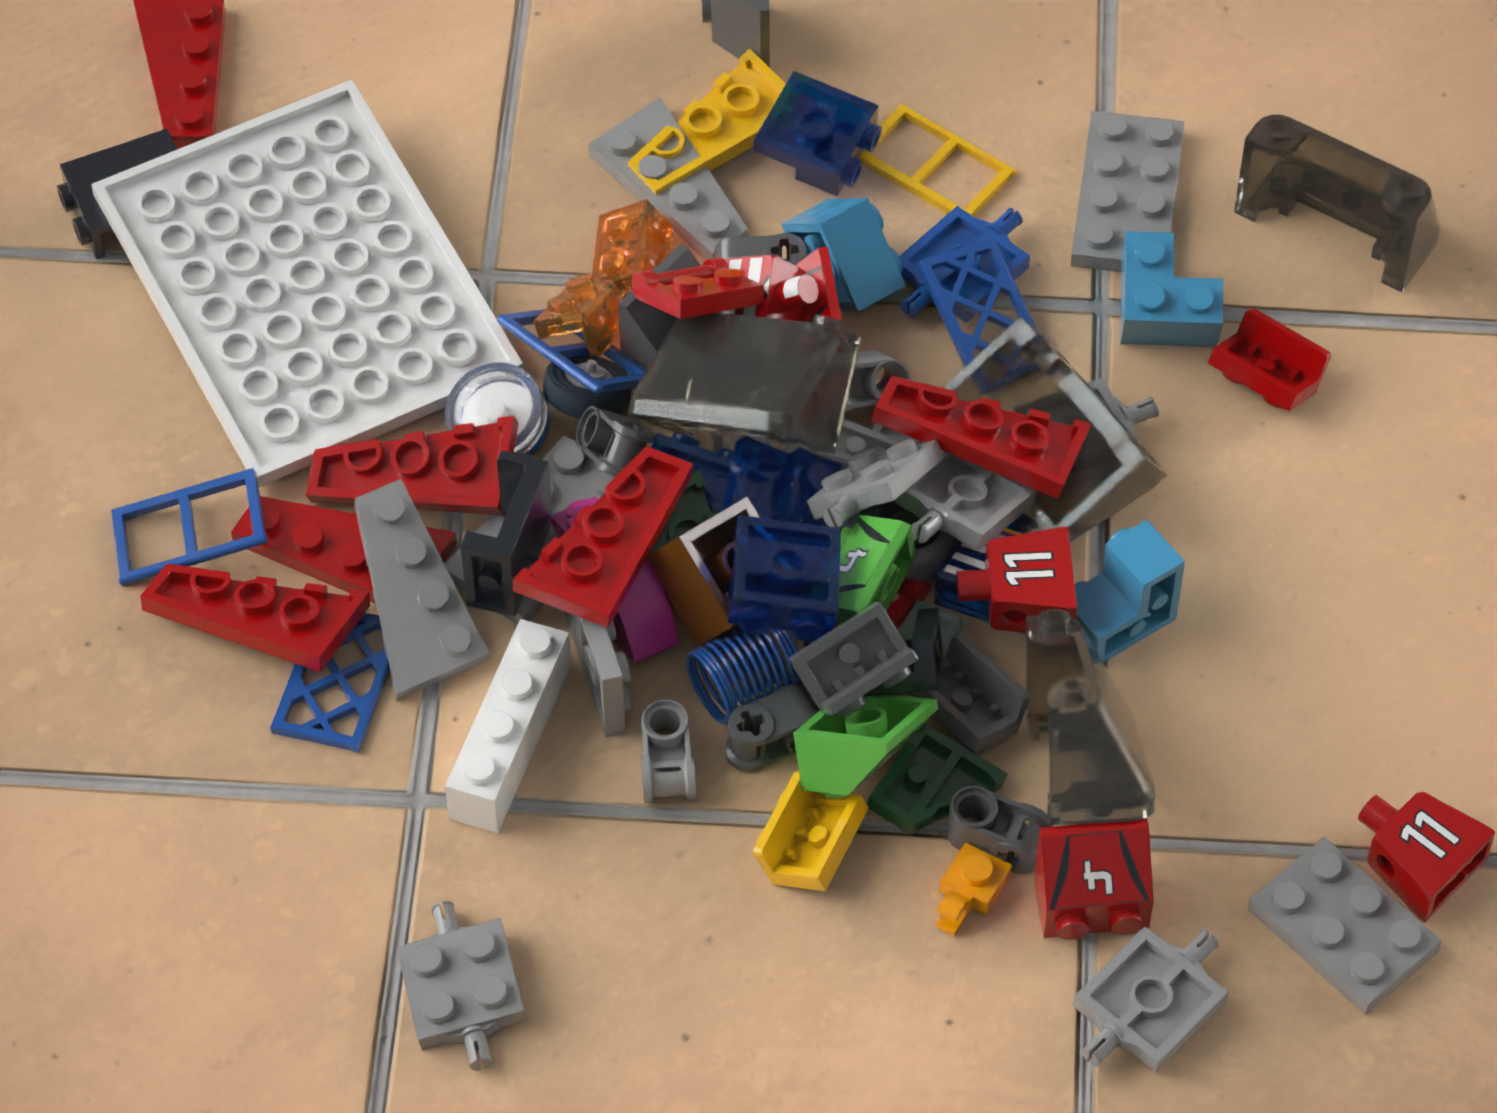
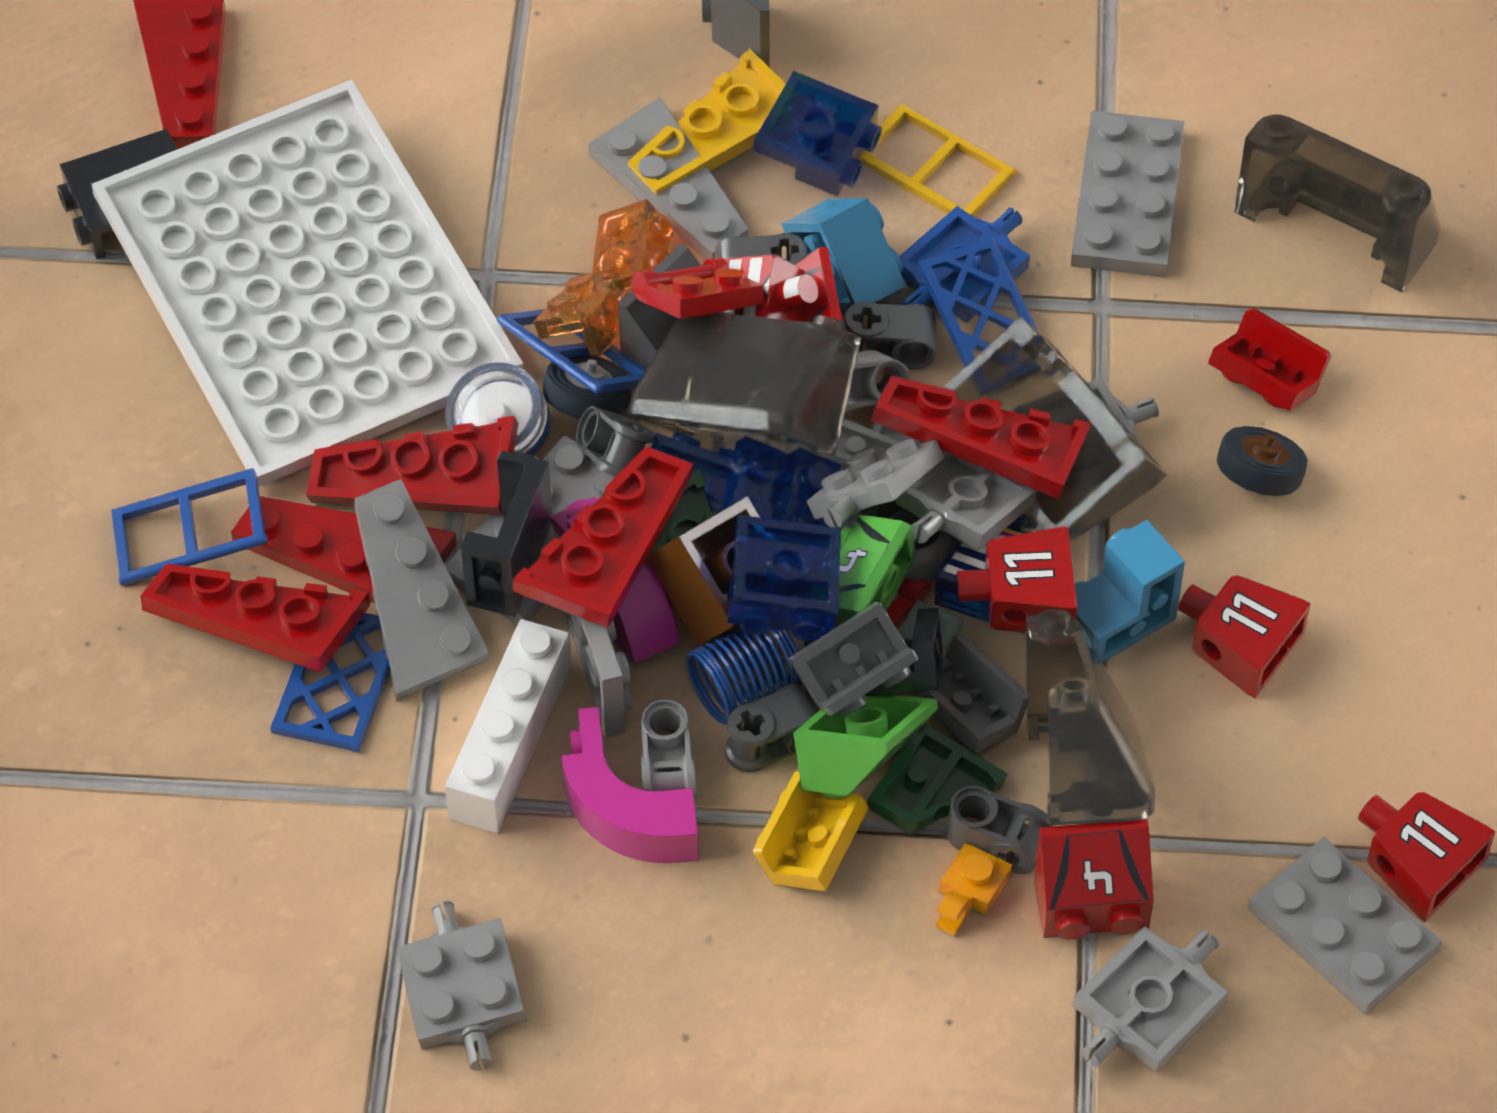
(621, 817): none -> dark pink arch
(896, 331): none -> dark grey piece
(1161, 306): dark azure brick -> none
(1245, 629): none -> red torso
(1262, 460): none -> black wheel

